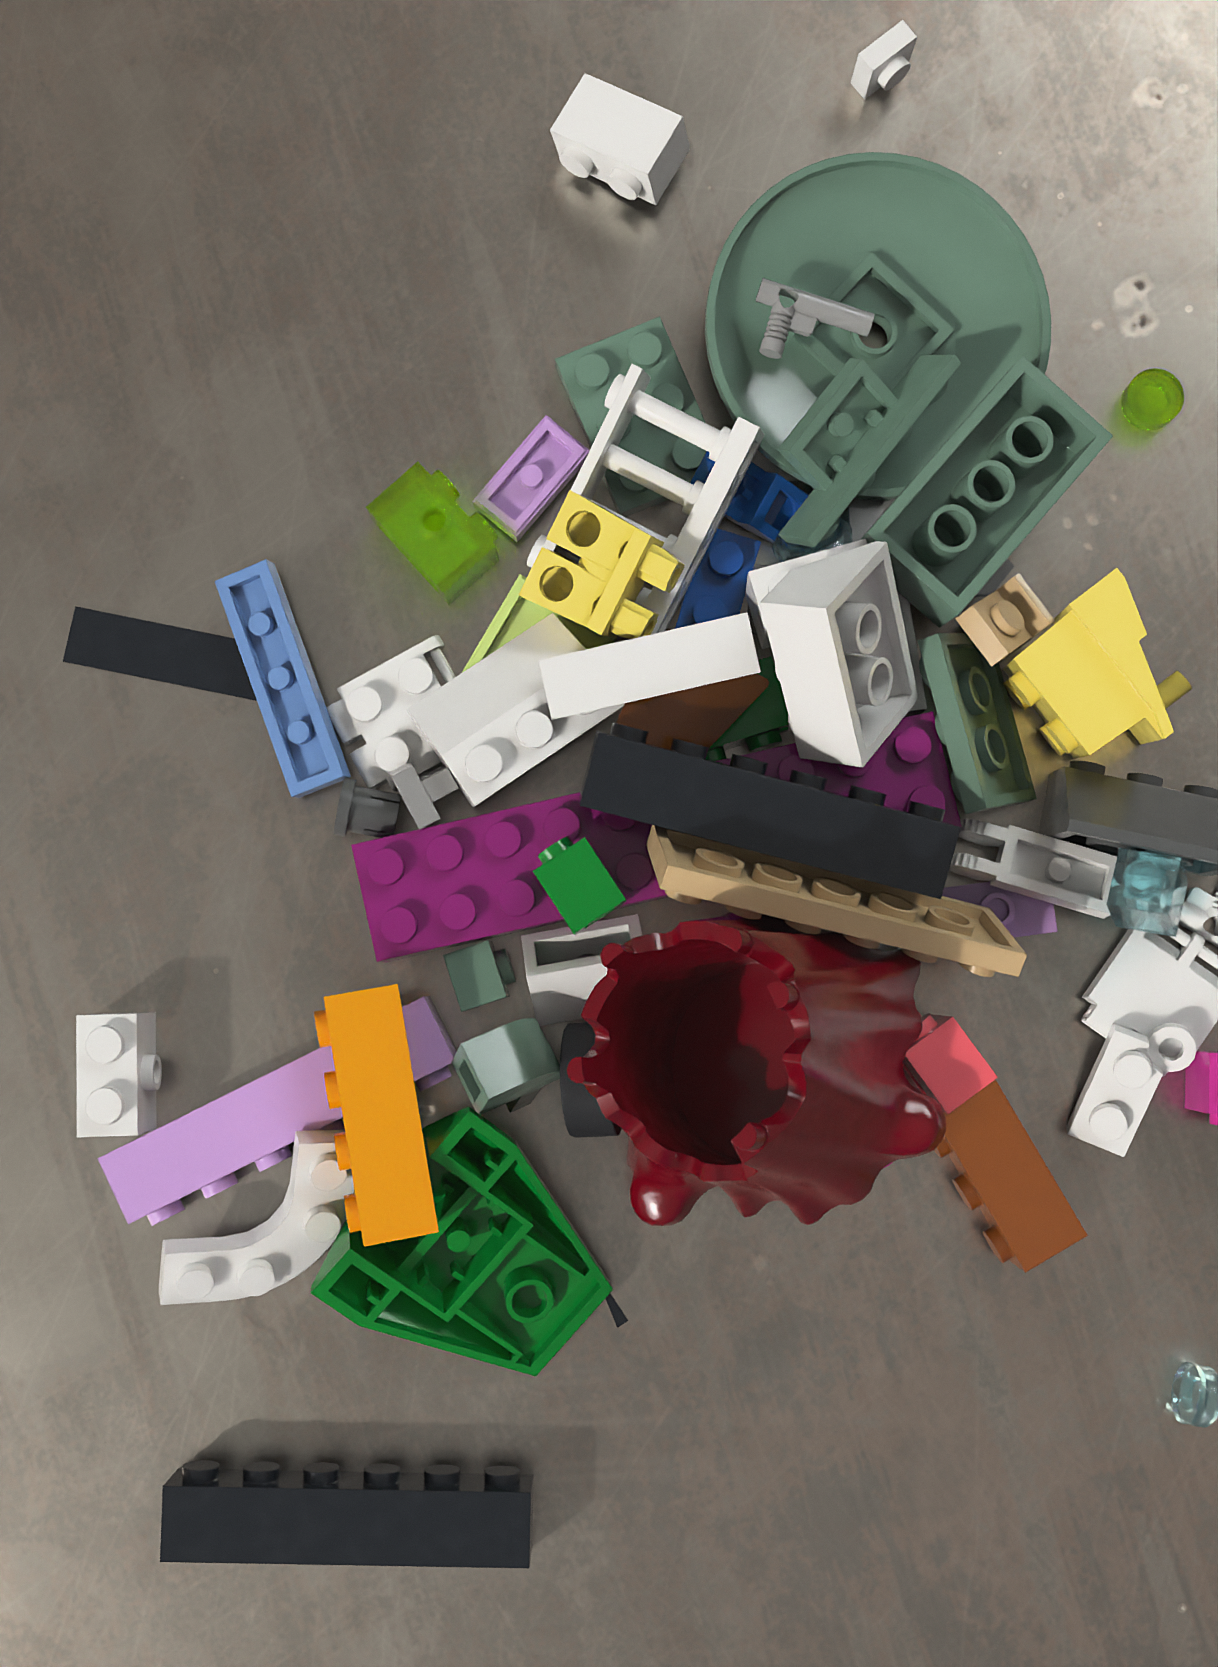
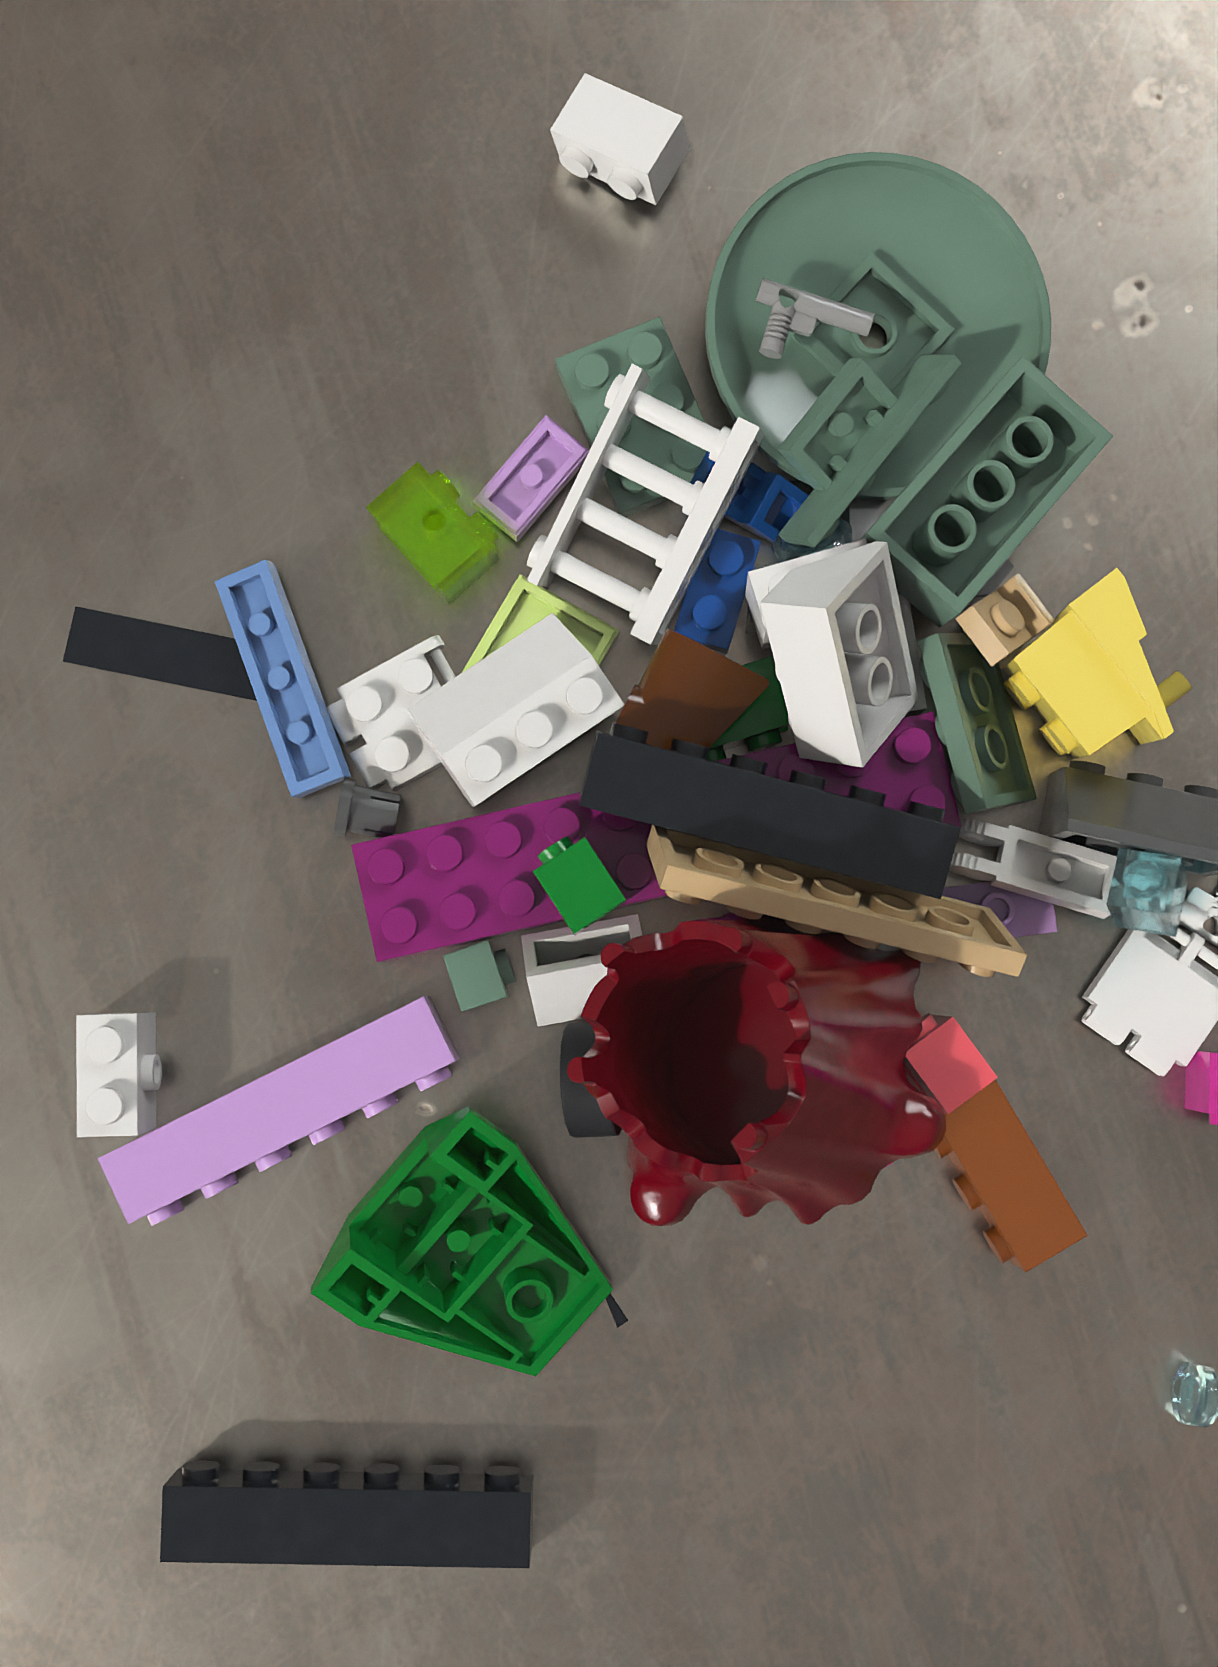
(274, 1250): white plate -> none
(379, 1115): light orange brick -> none
(422, 791): light grey tile -> none
(506, 1066): sand green brick -> none
(609, 574): light yellow hips -> none
(649, 666): white sticker -> none
(884, 61): white plate -> none
(1124, 1084): white hinge -> none
(1152, 399): clear neon green tile -> none

